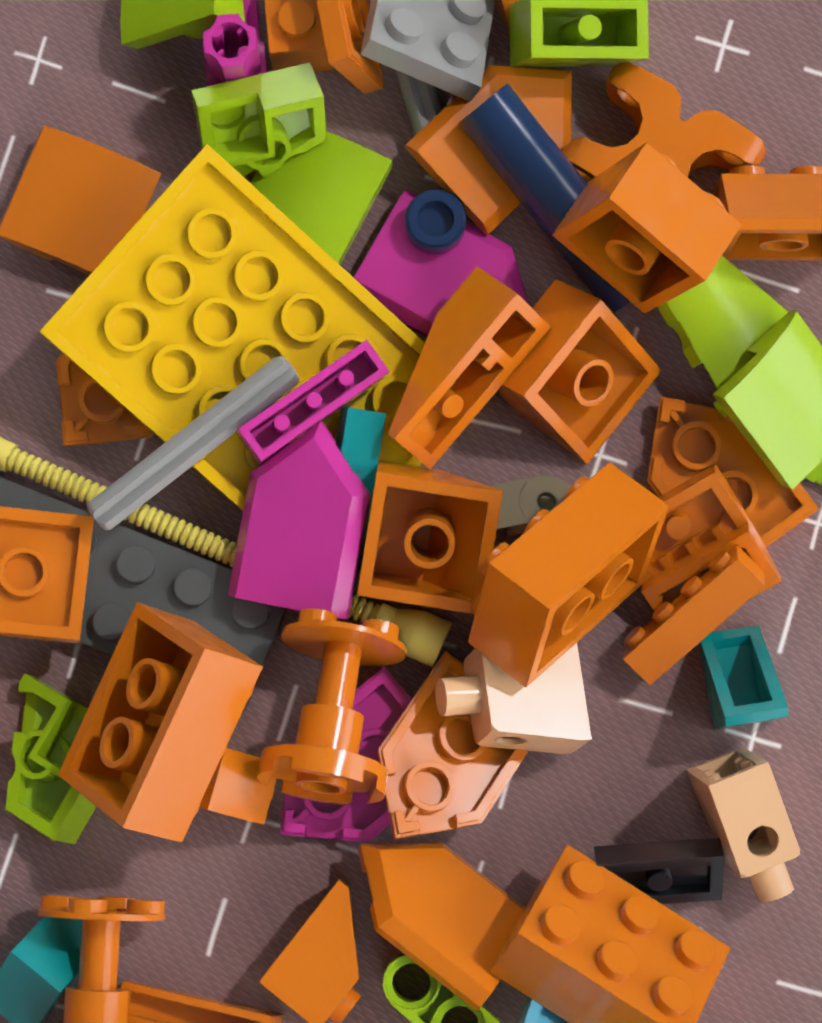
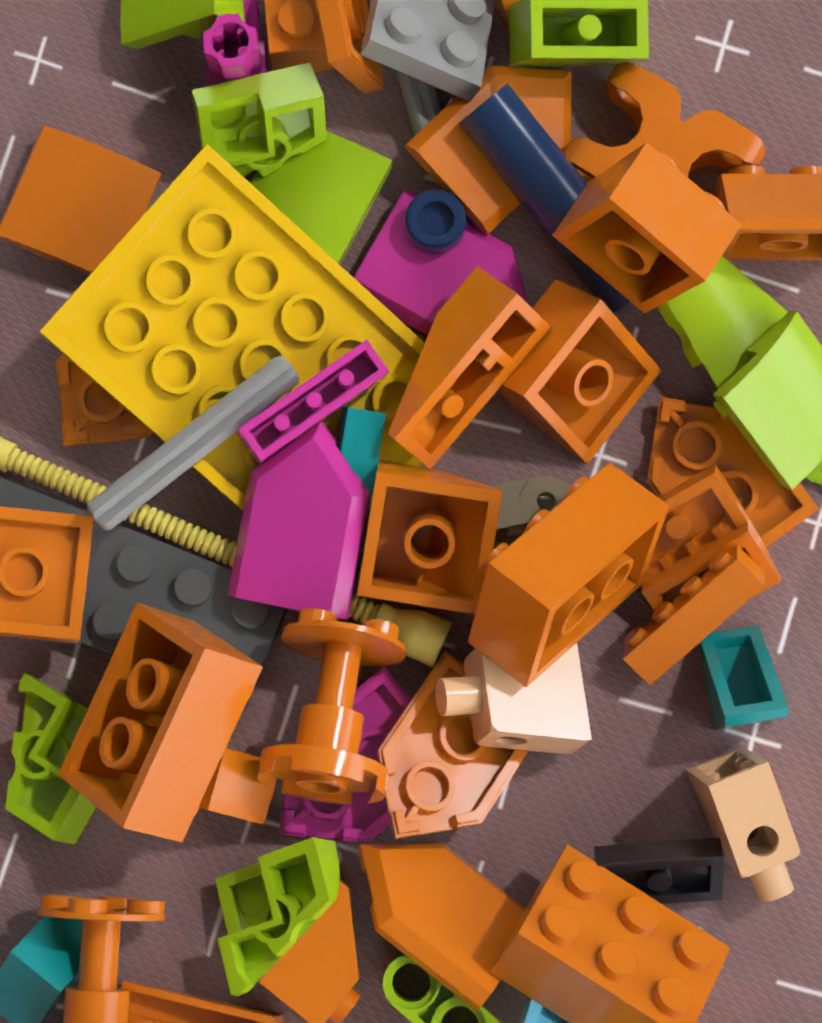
(273, 906): none -> lime slope

